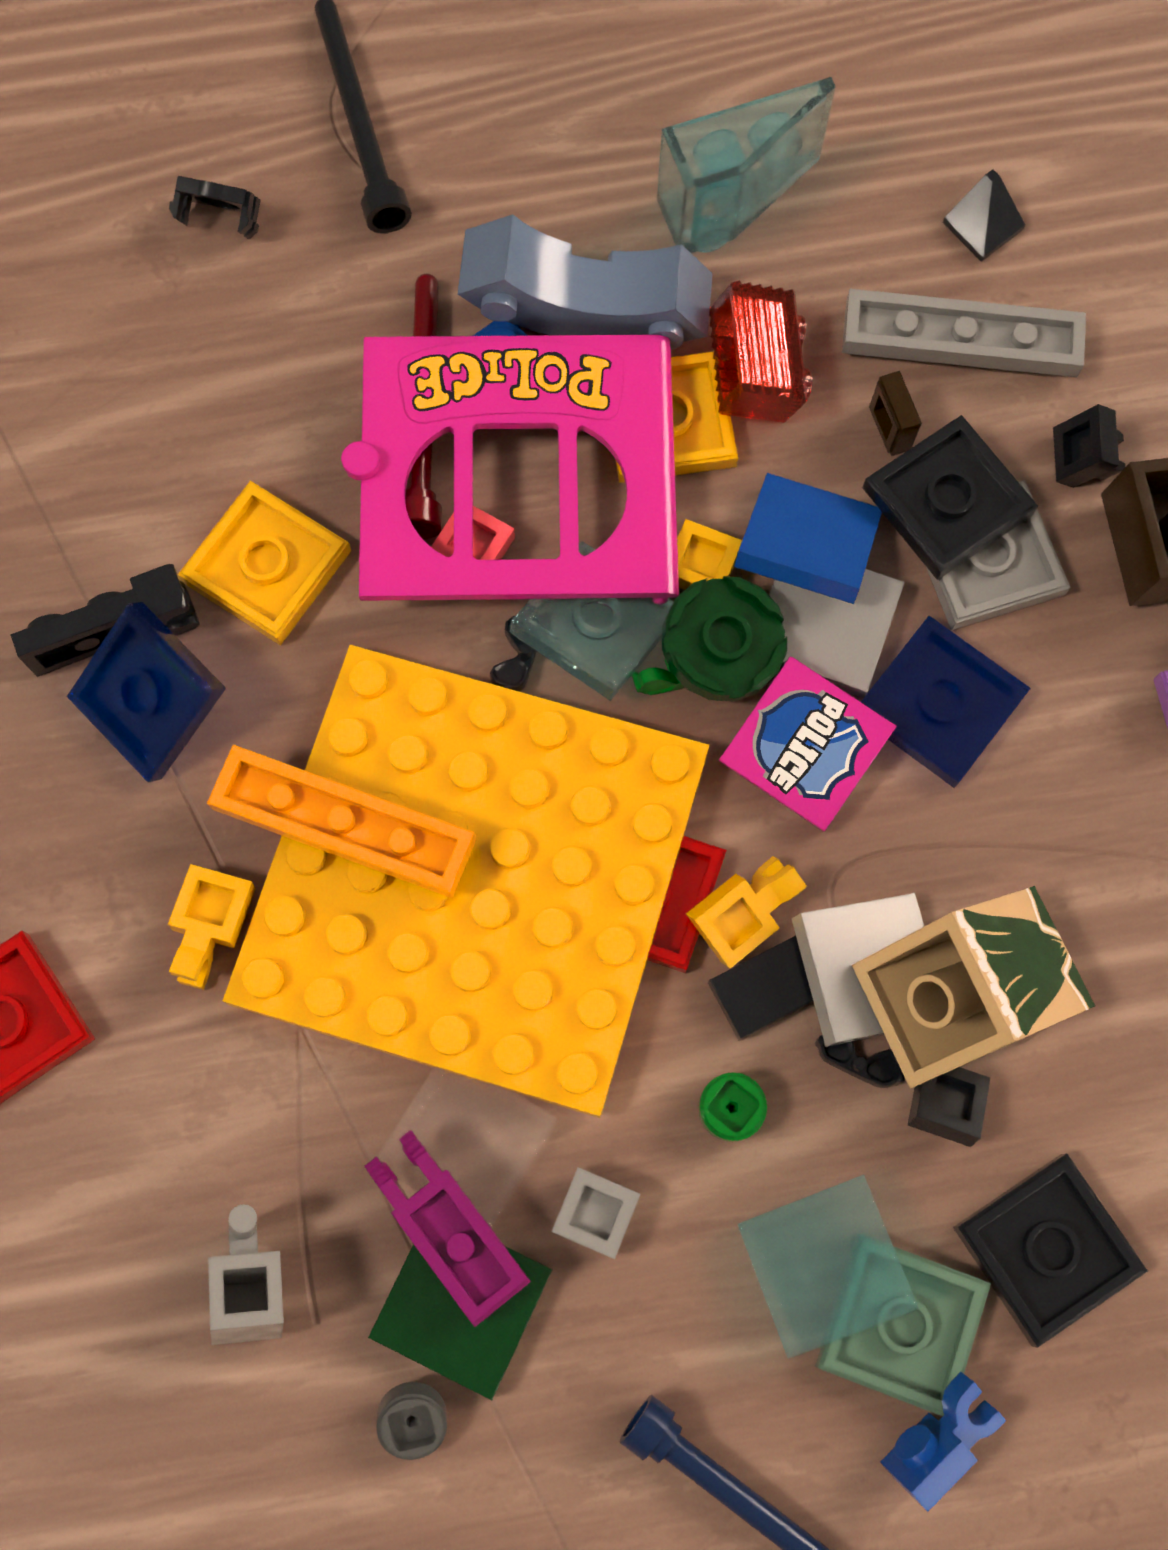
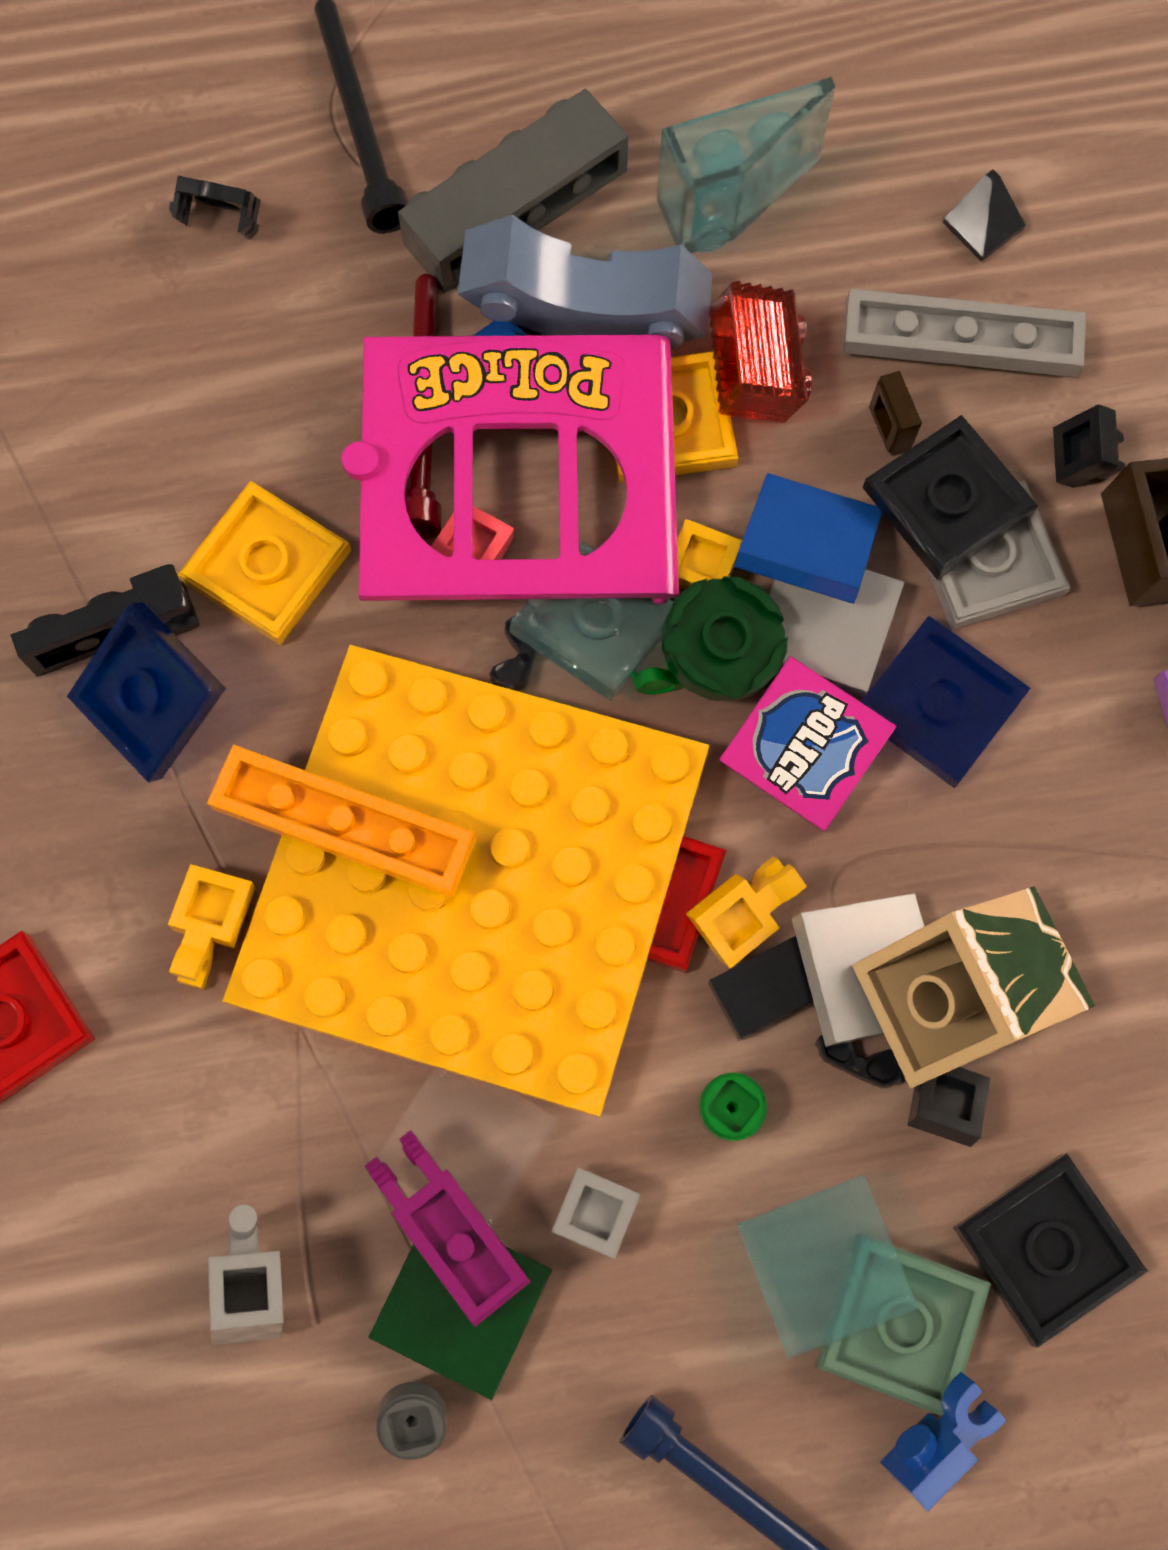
(529, 174): none -> dark grey brick

